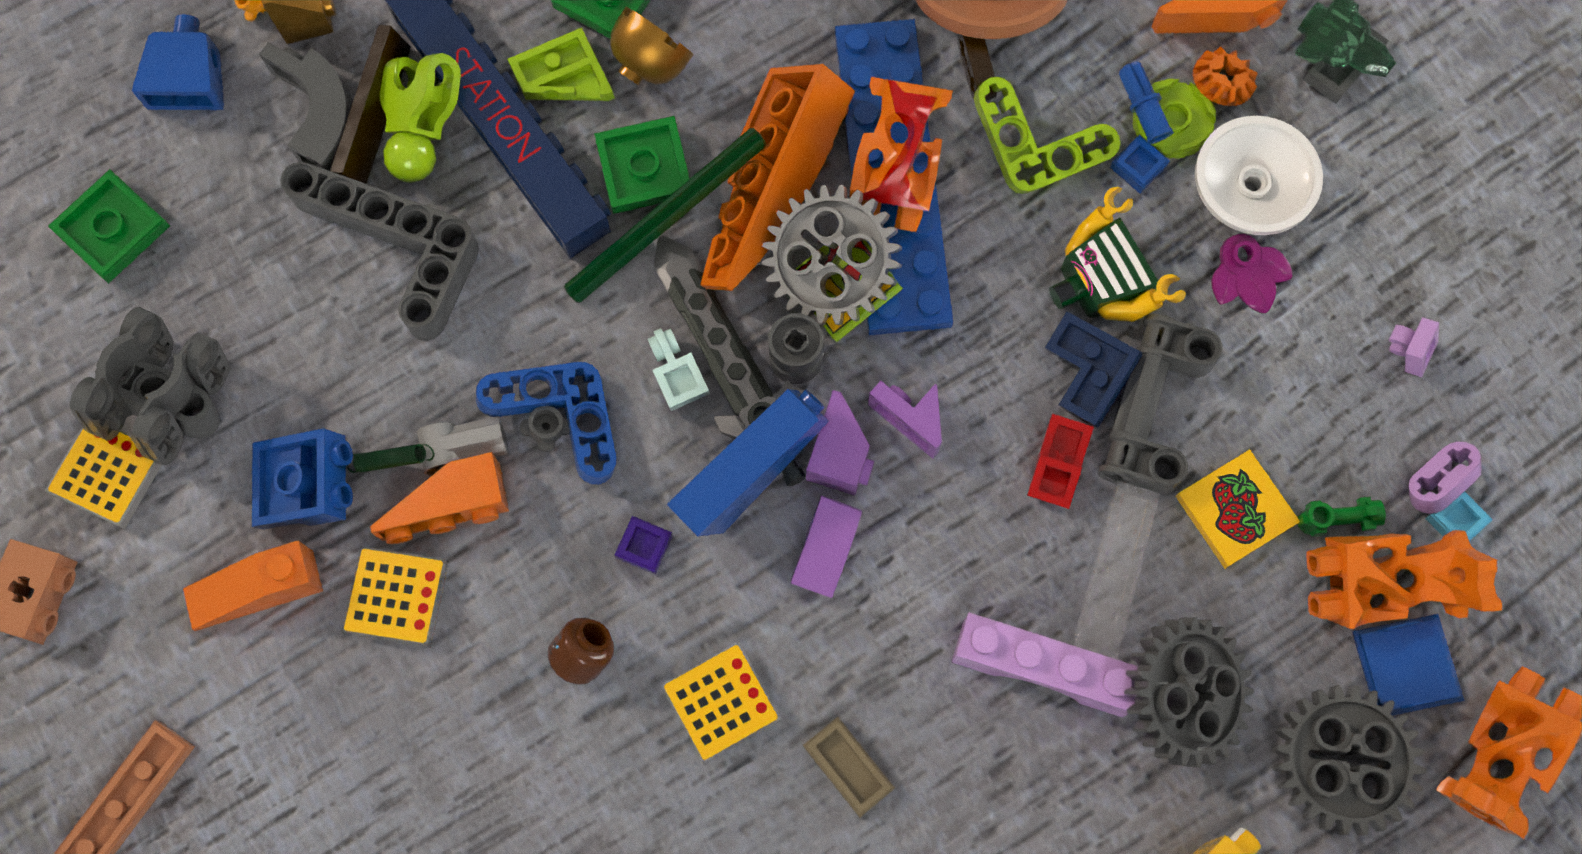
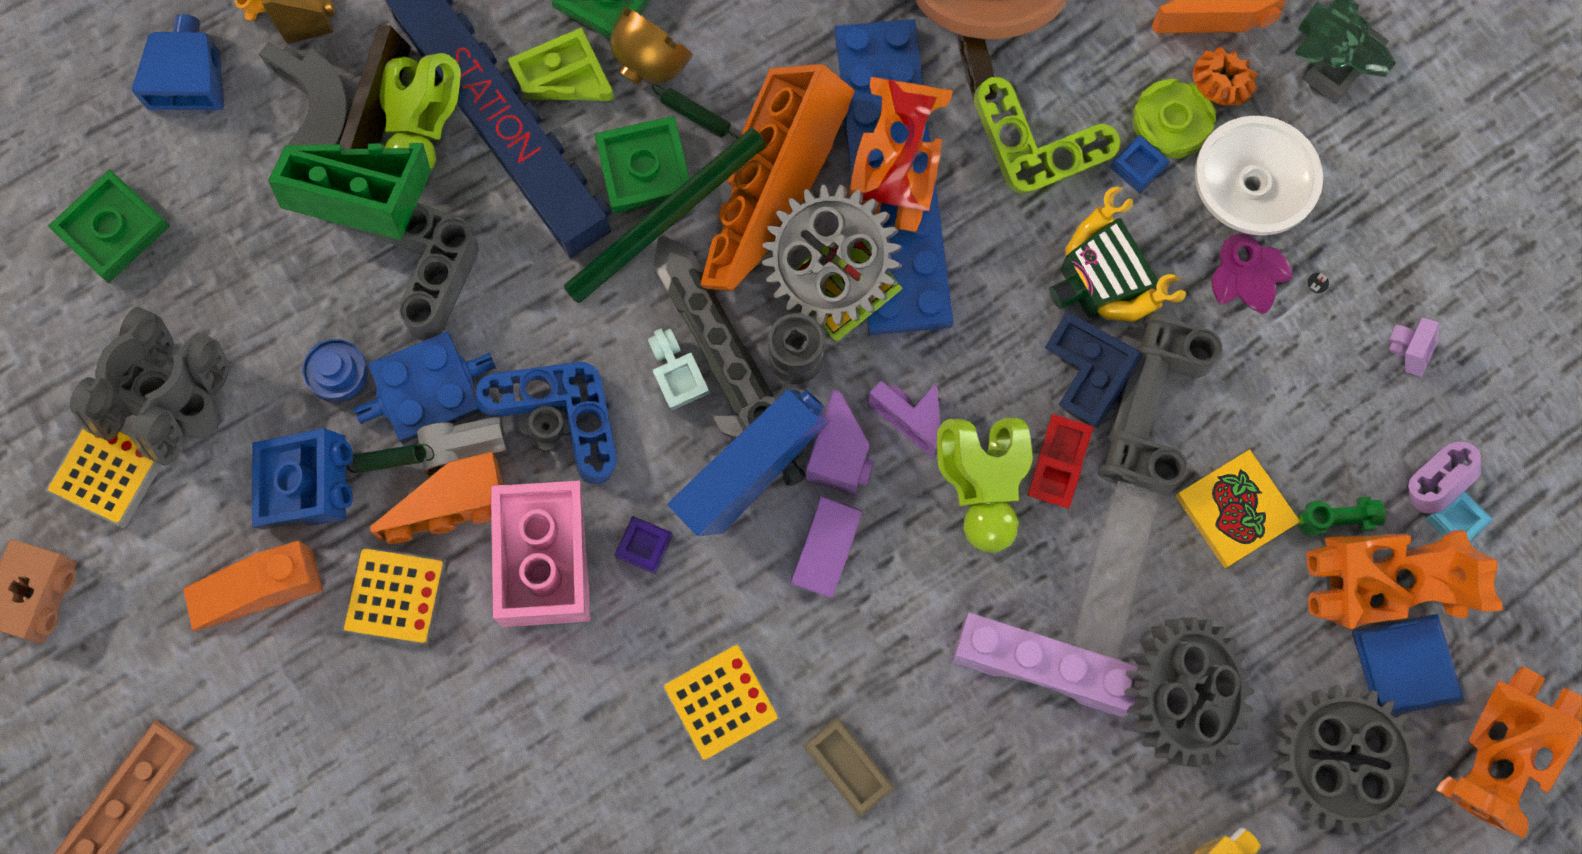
(335, 370): none -> blue plate
(352, 187): none -> green wedge
(424, 386): none -> blue plate
(539, 554): none -> bright pink slope
(581, 650): reddish brown head -> none
(695, 112): none -> dark green piece
(986, 478): none -> lime piece
(1145, 102): blue axle -> none
(1318, 283): none -> black piece

